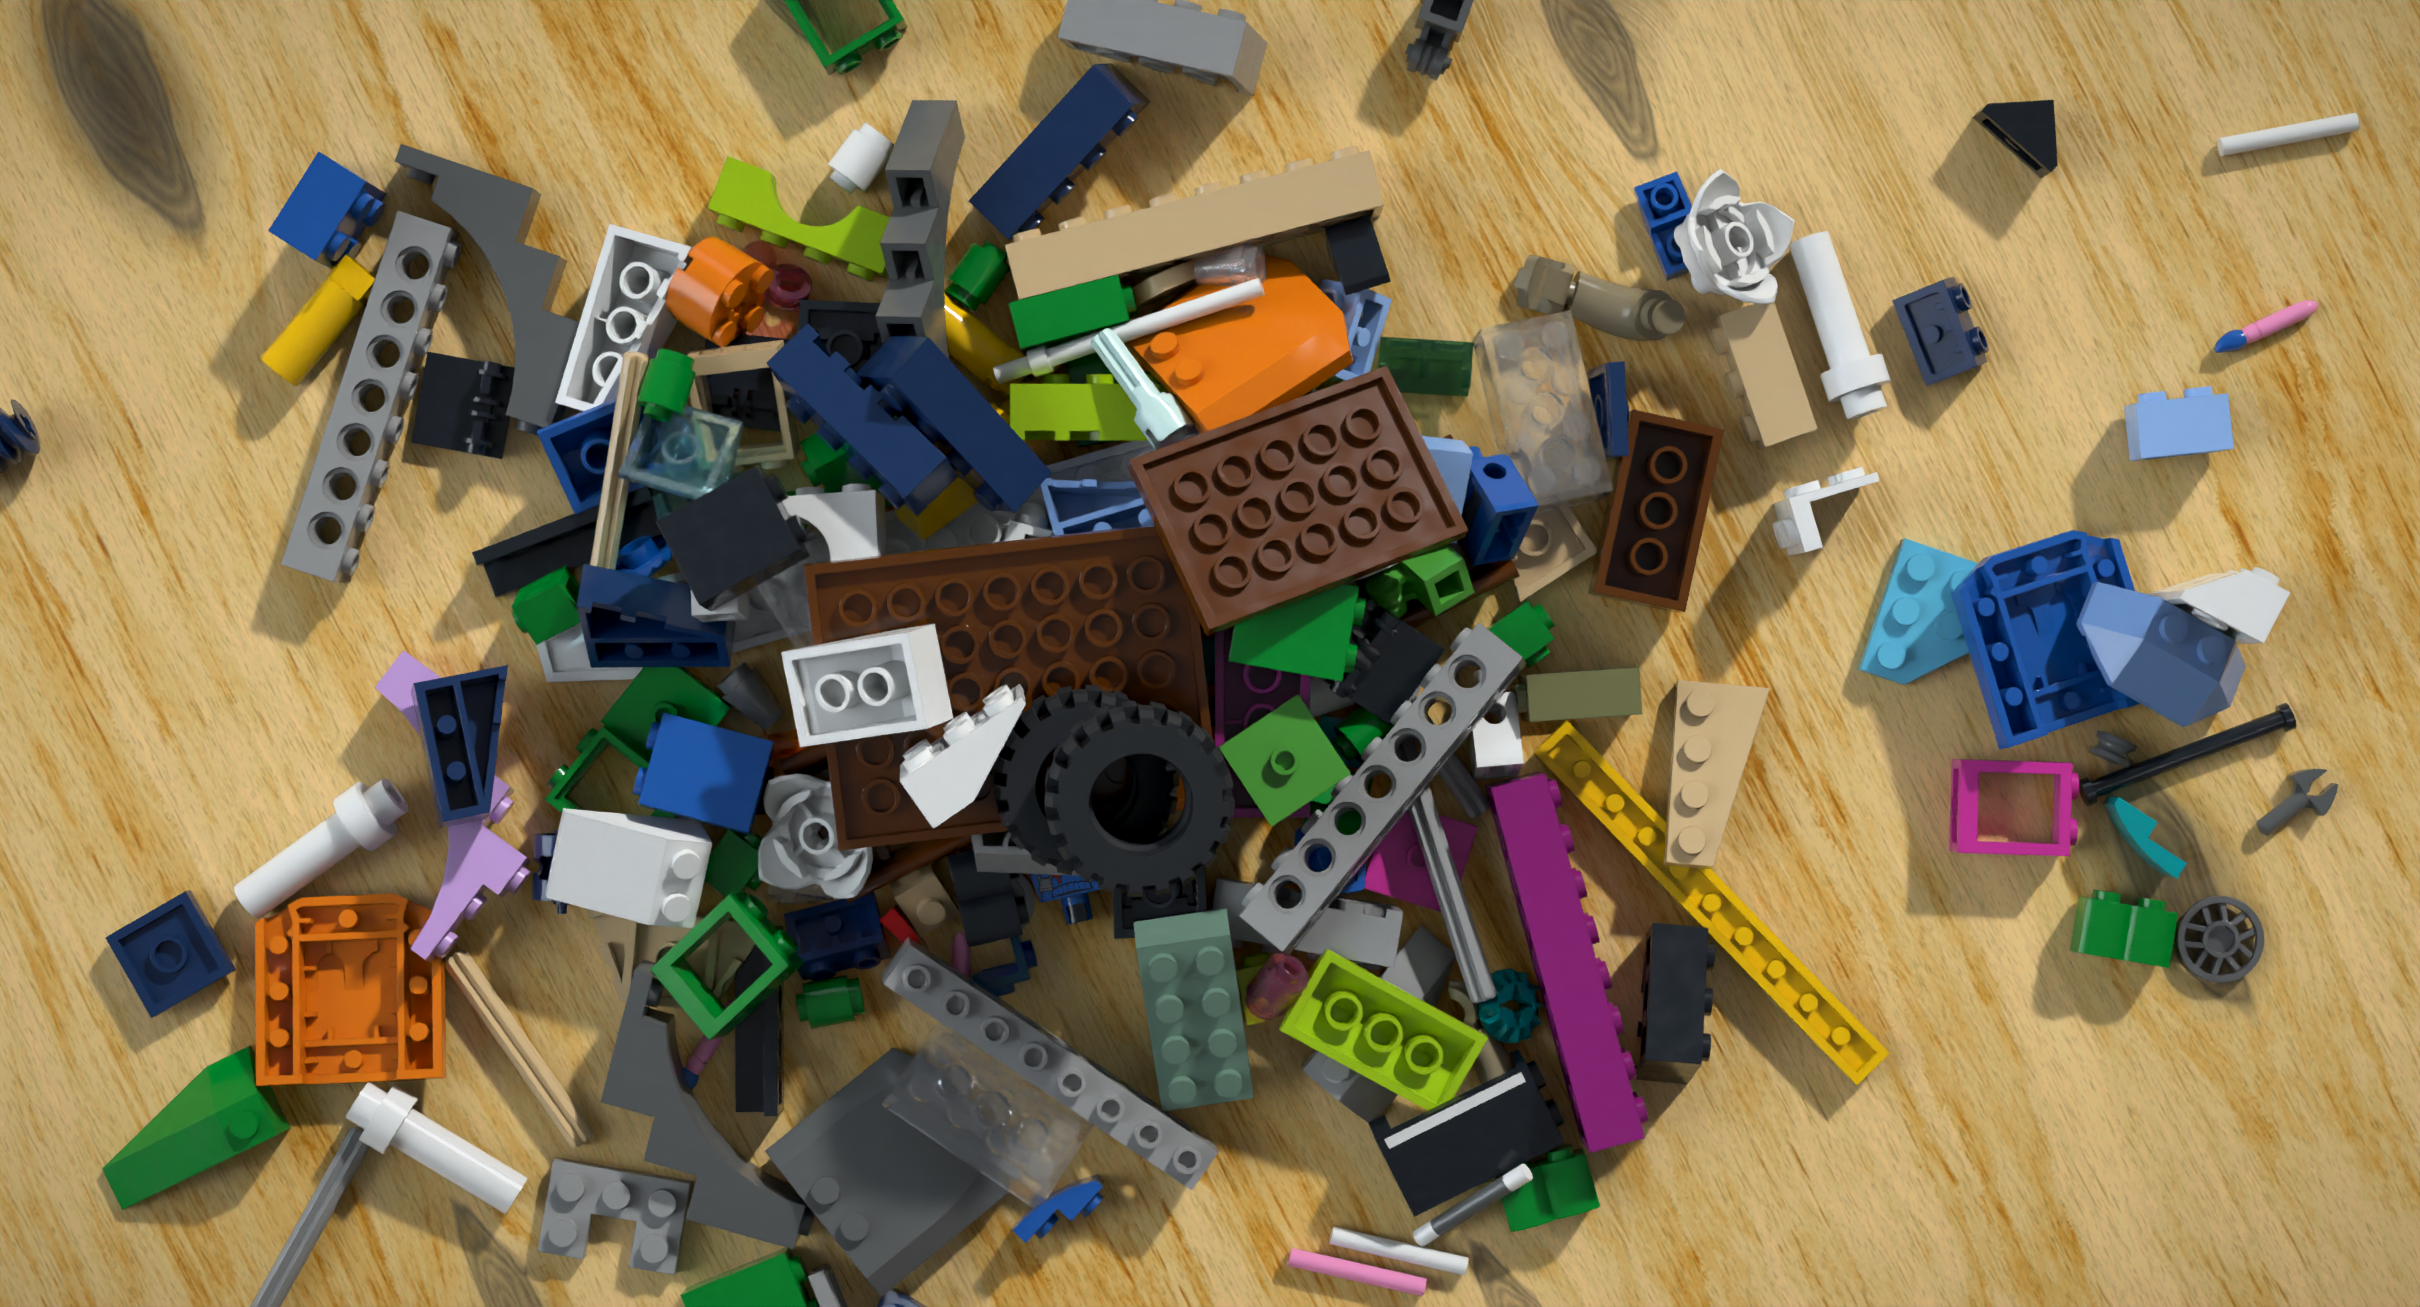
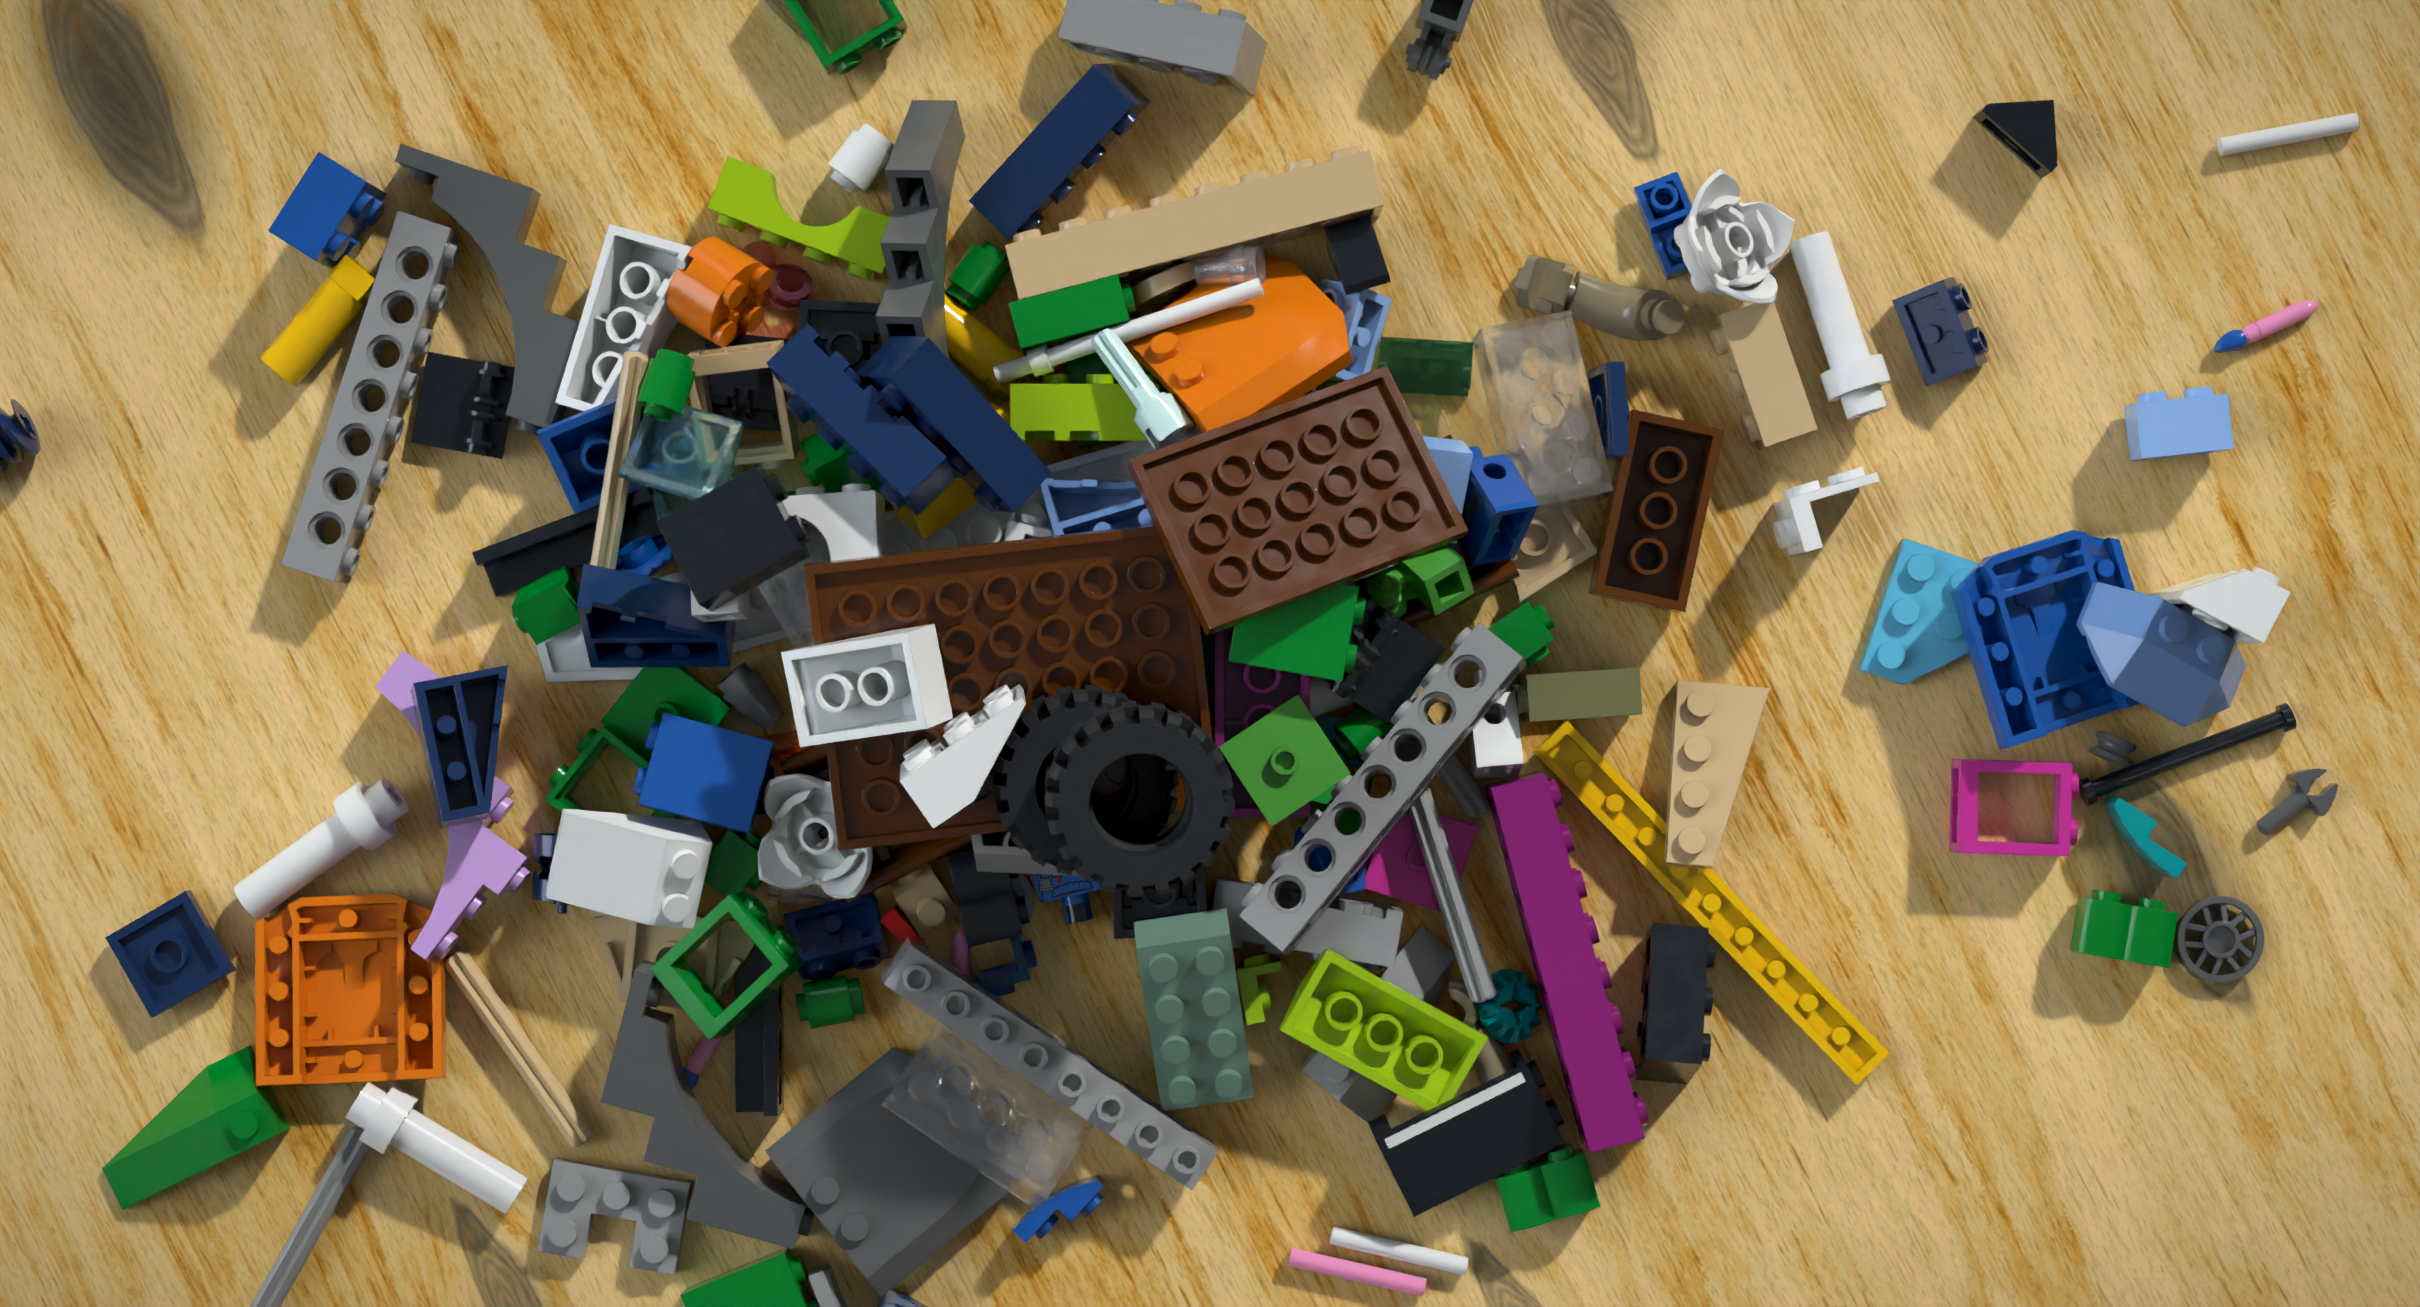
(1276, 986): clear pink brick -> none
(1472, 1205): dark grey bar -> none

